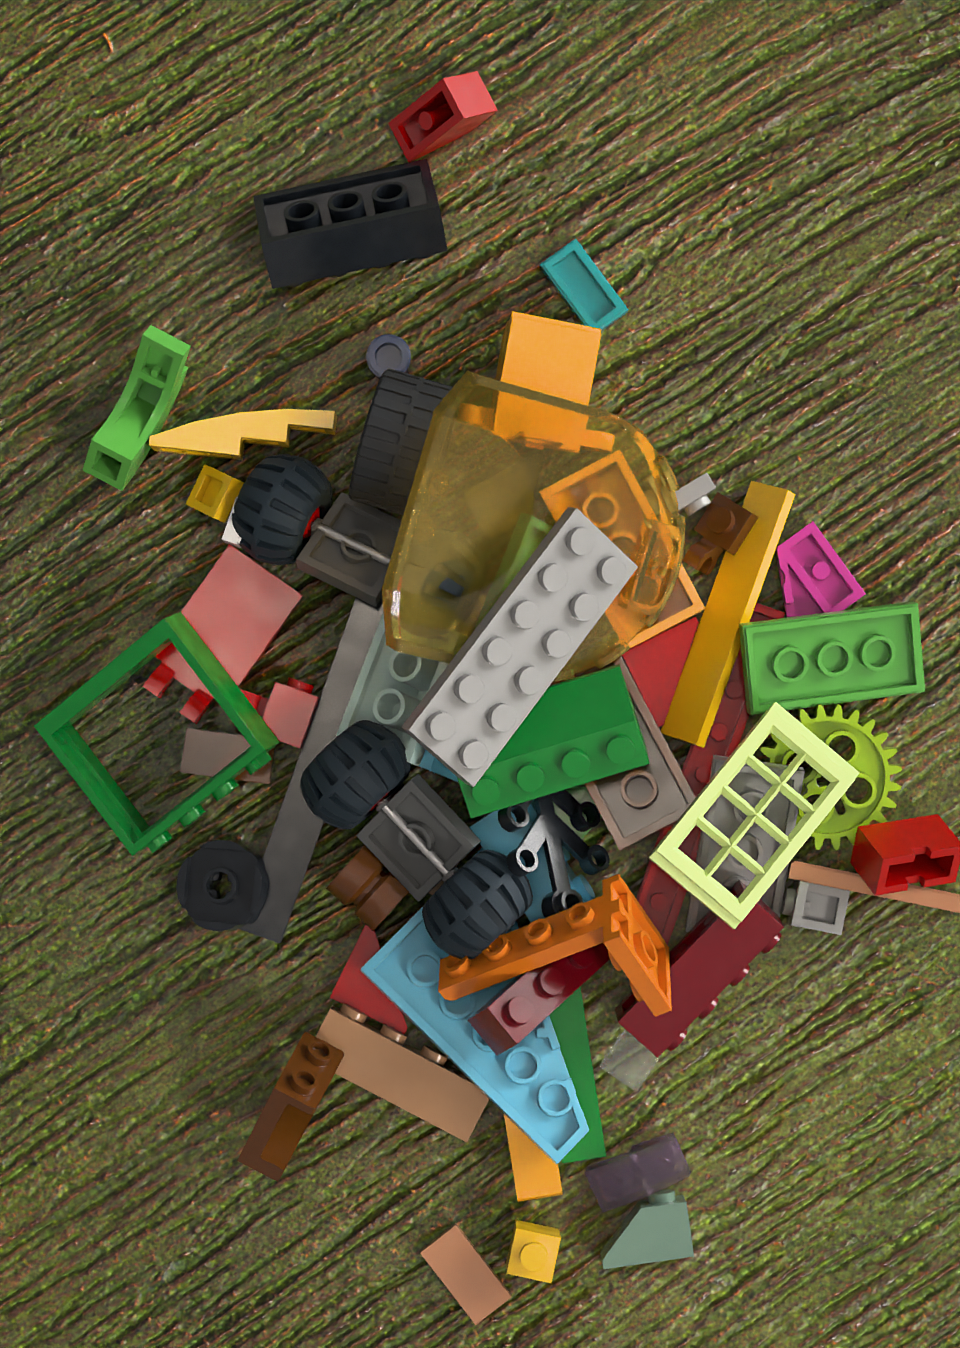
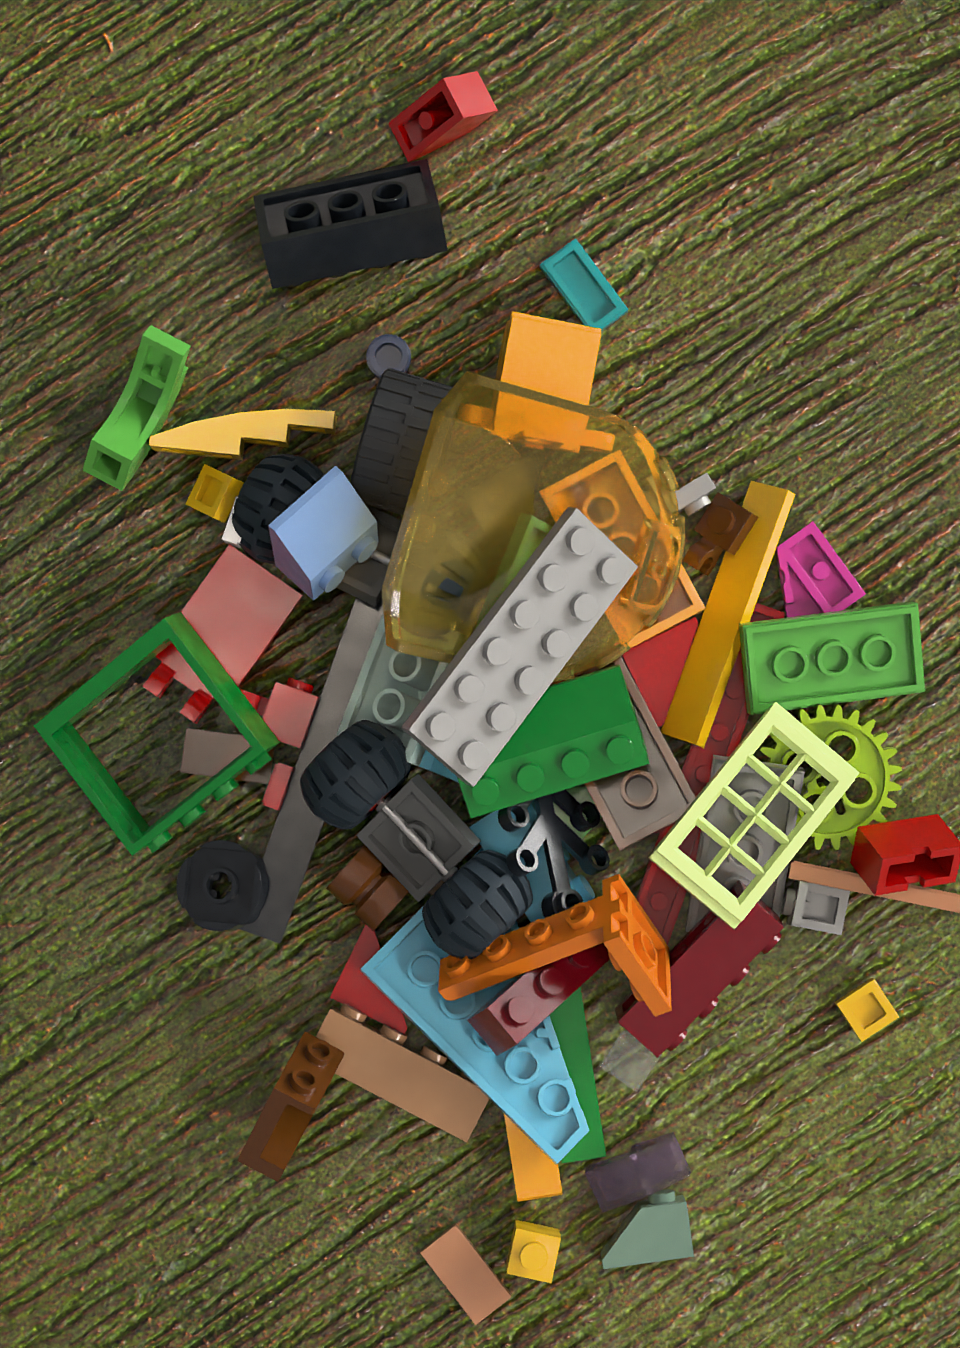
(278, 785): none -> red tile
(323, 535): none -> medium blue slope
(866, 1009): none -> yellow plate

